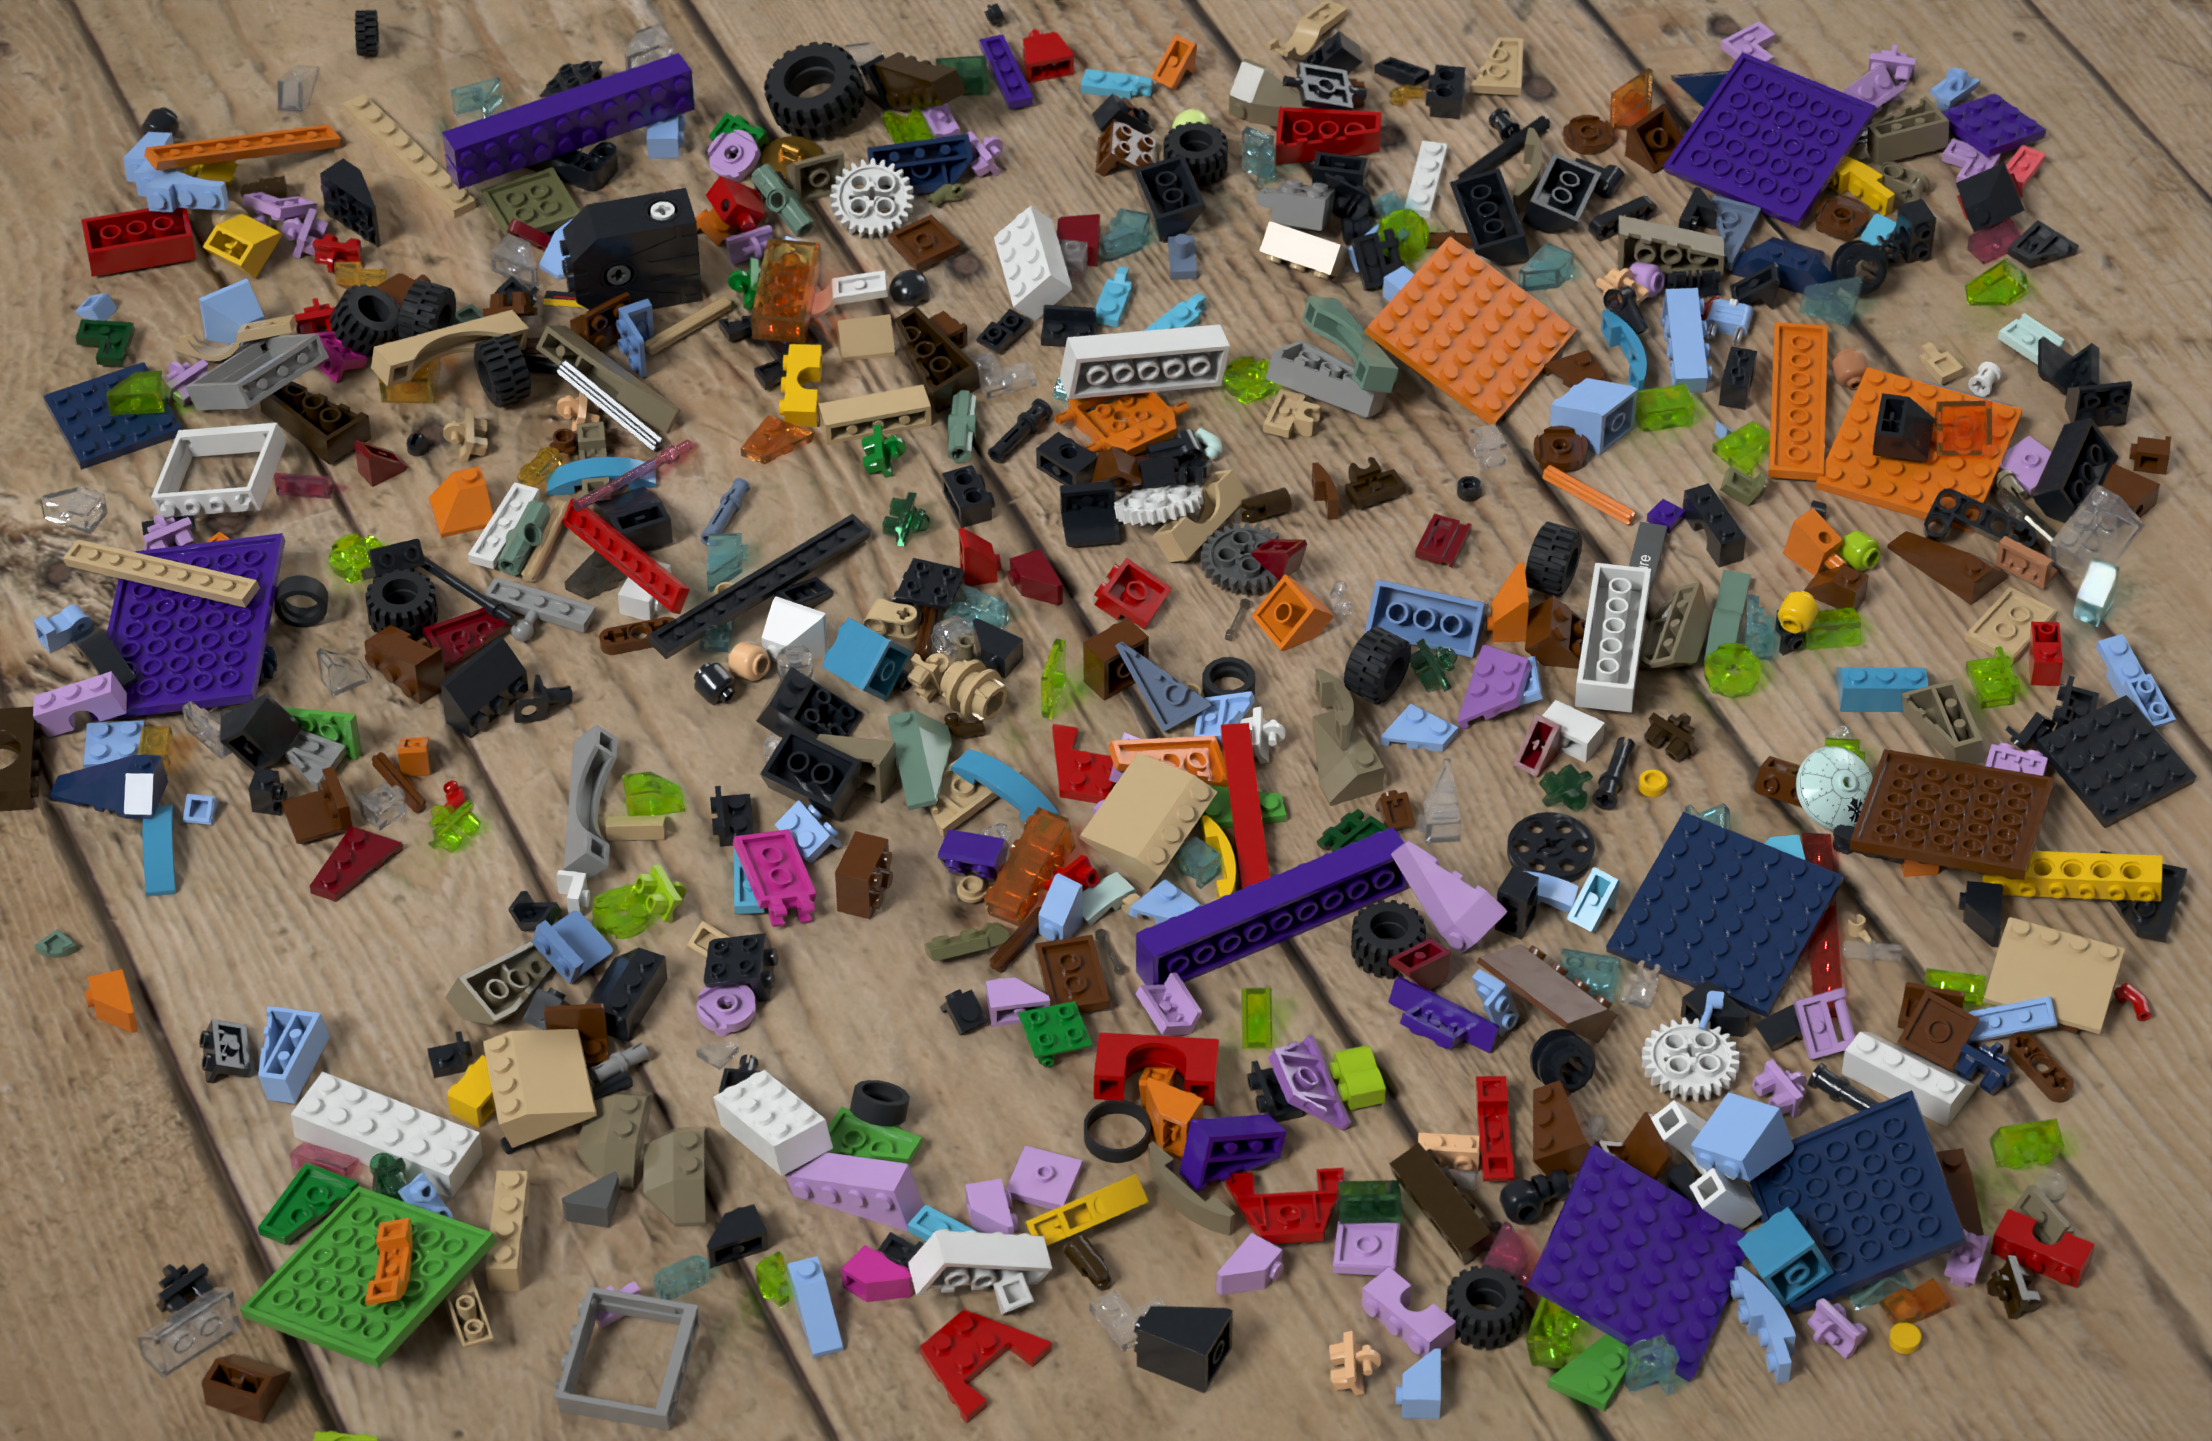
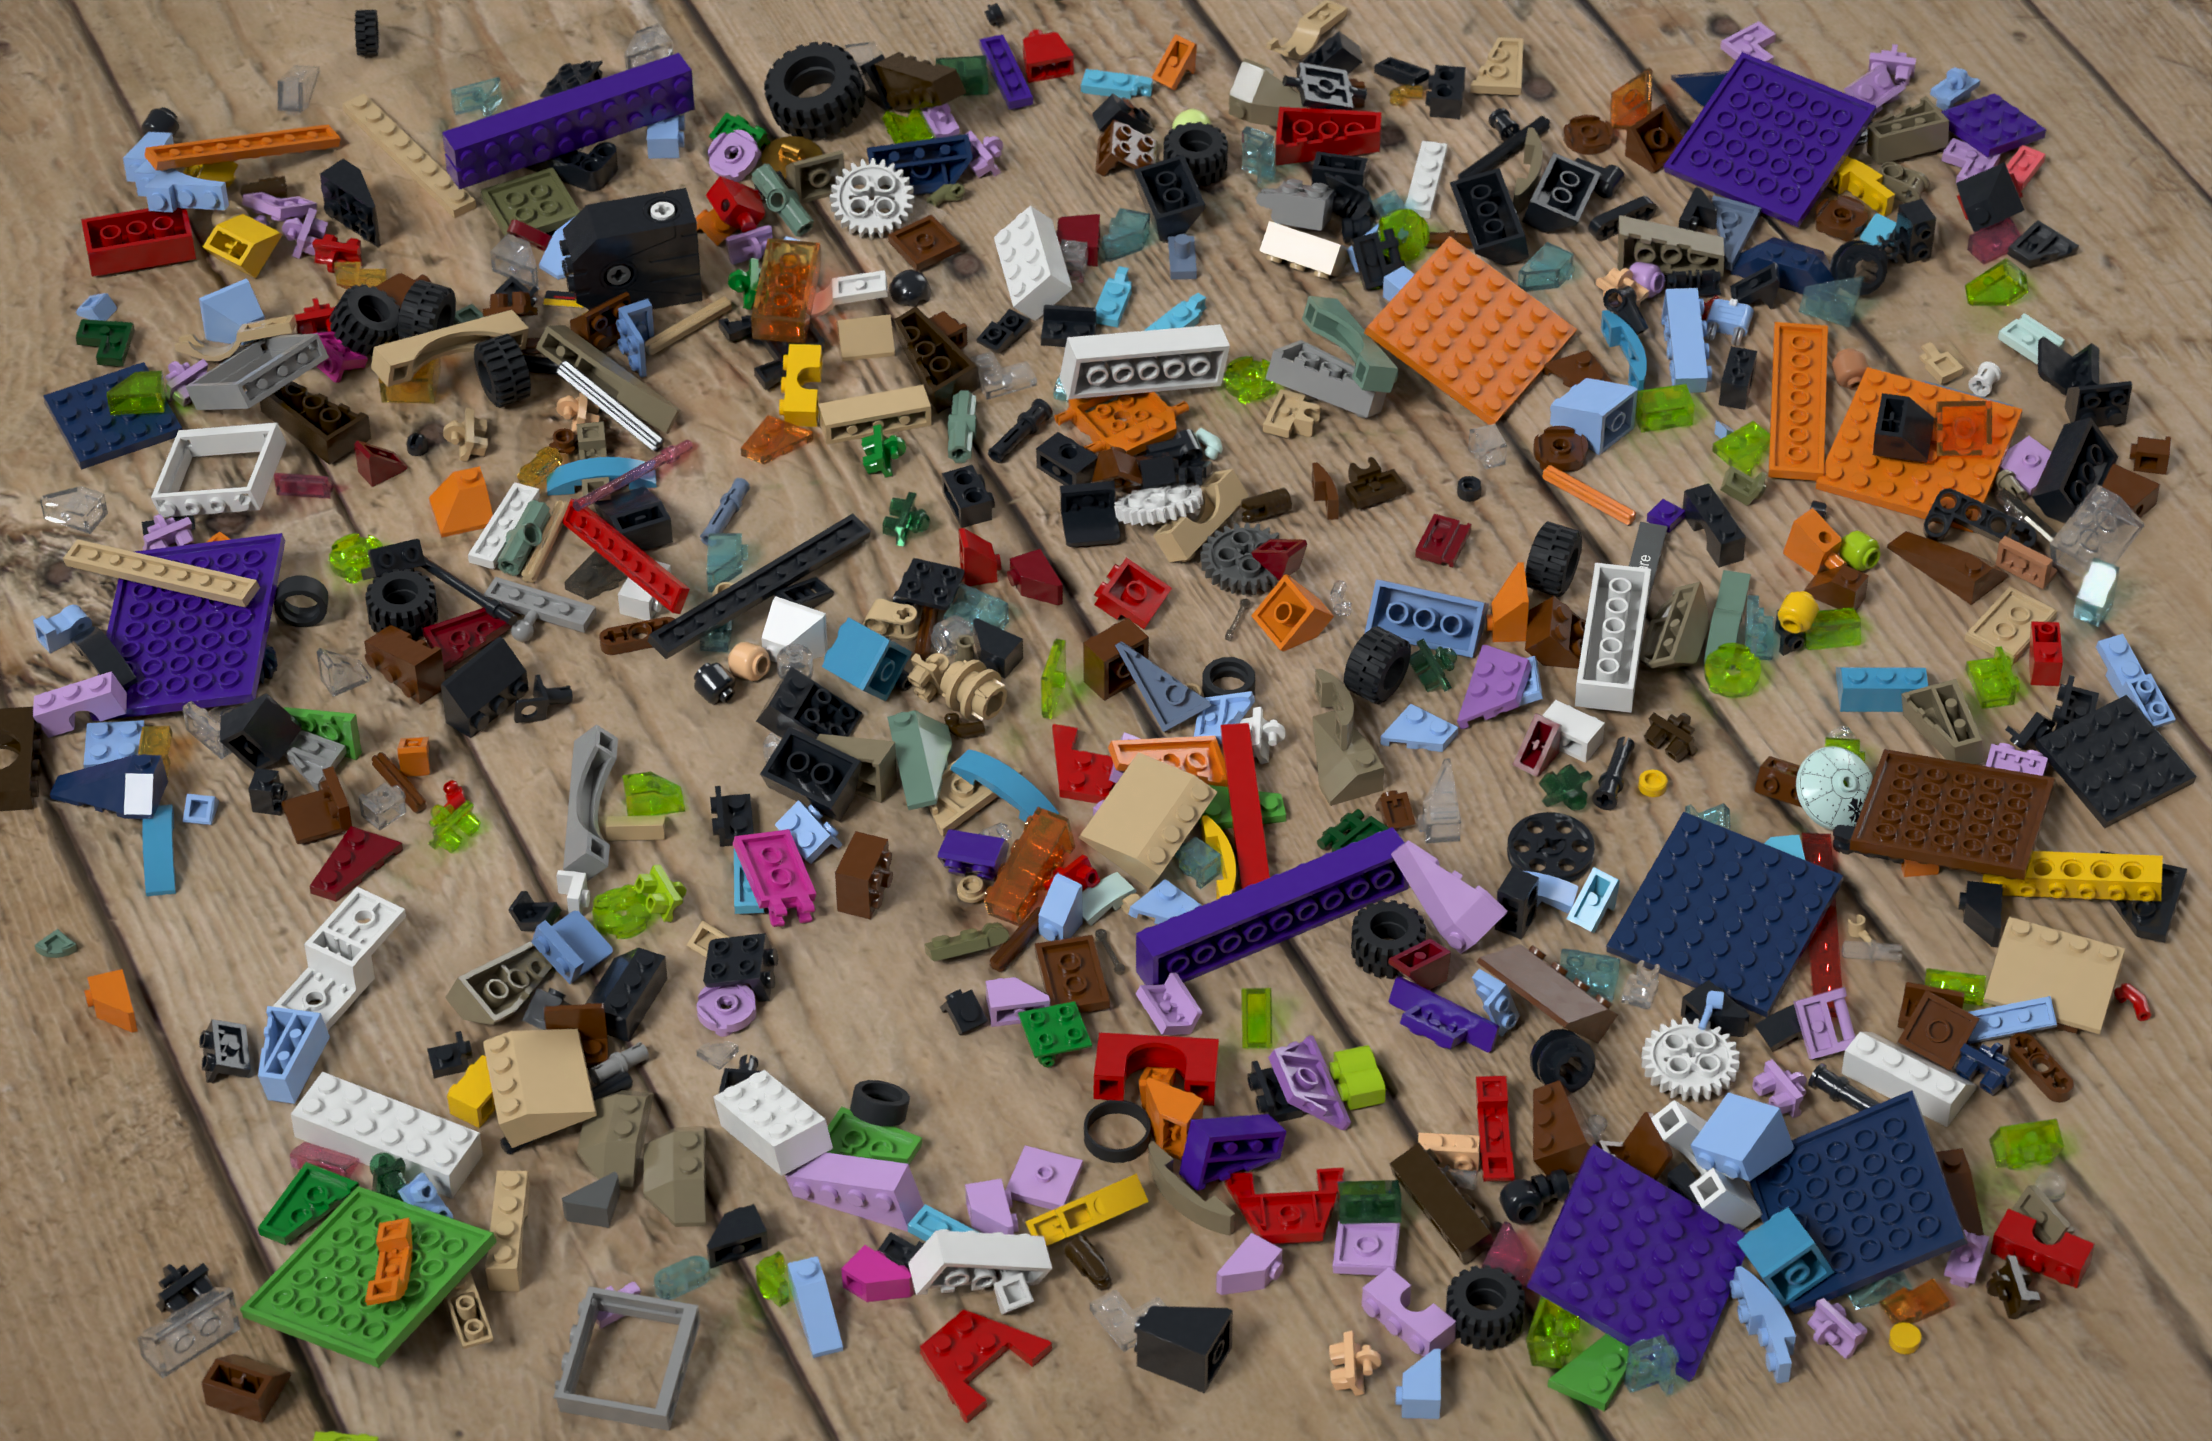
(341, 956): none -> white bracket

